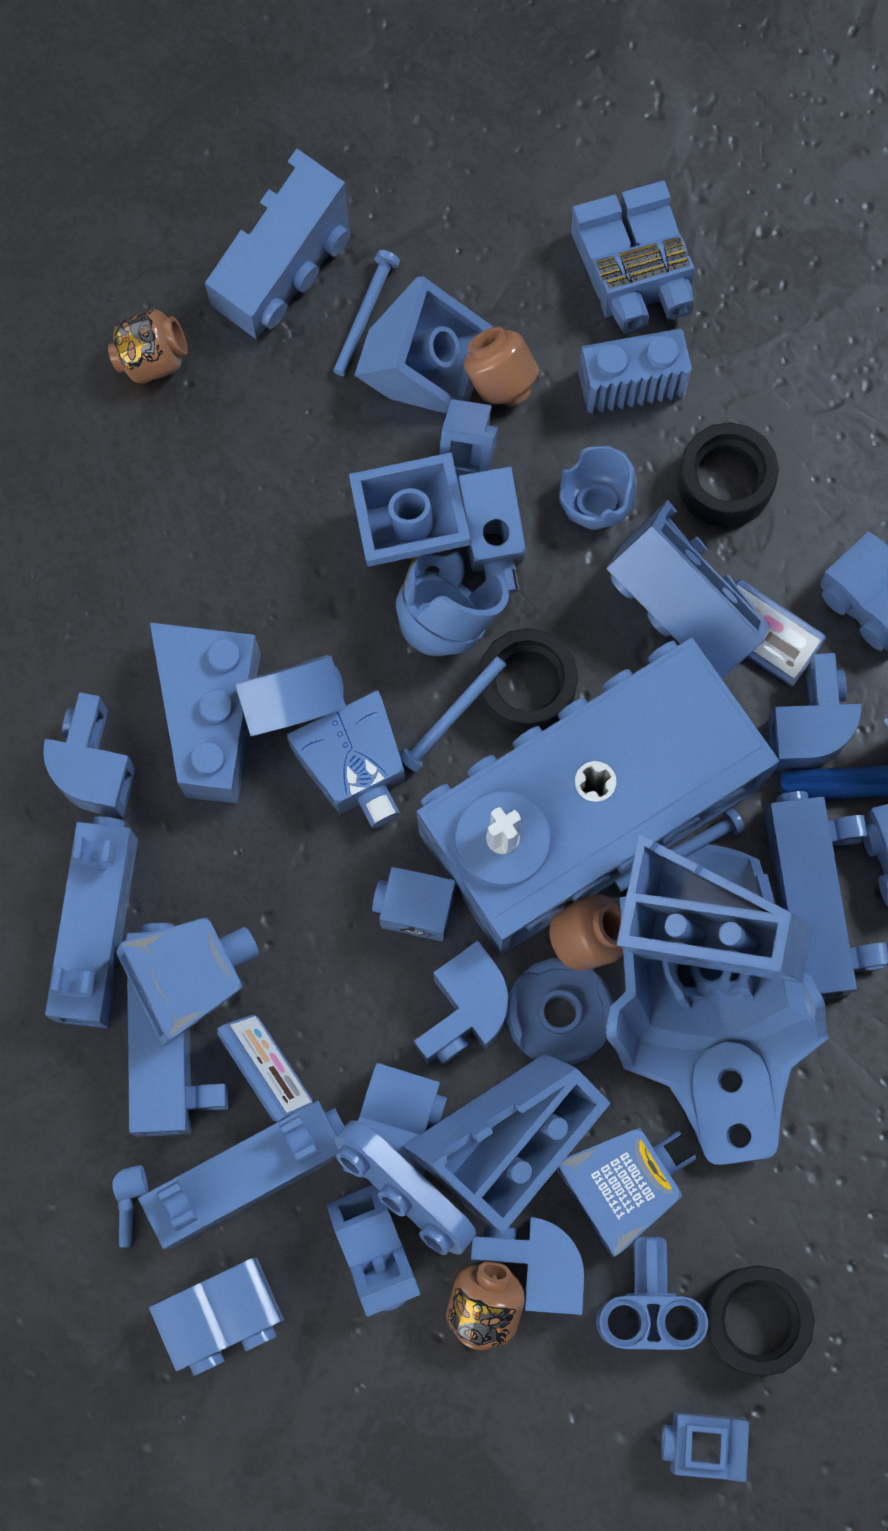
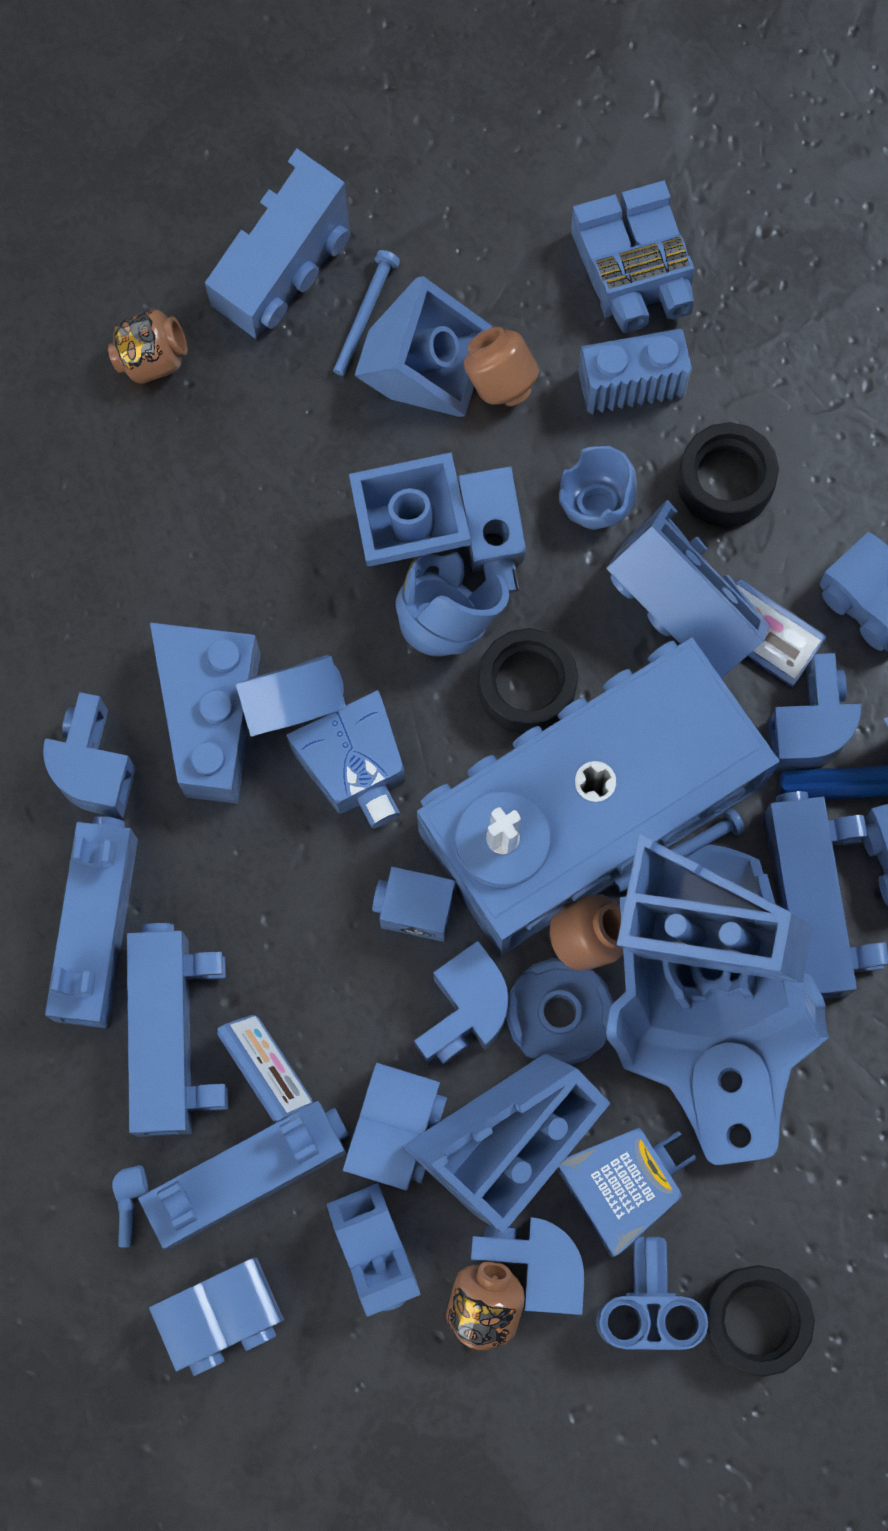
(185, 973): medium blue torso -> none
(403, 1188): medium blue plate -> none
(412, 758): medium blue piece -> none
(468, 436): medium blue brick -> none
(706, 1446): medium blue window -> none

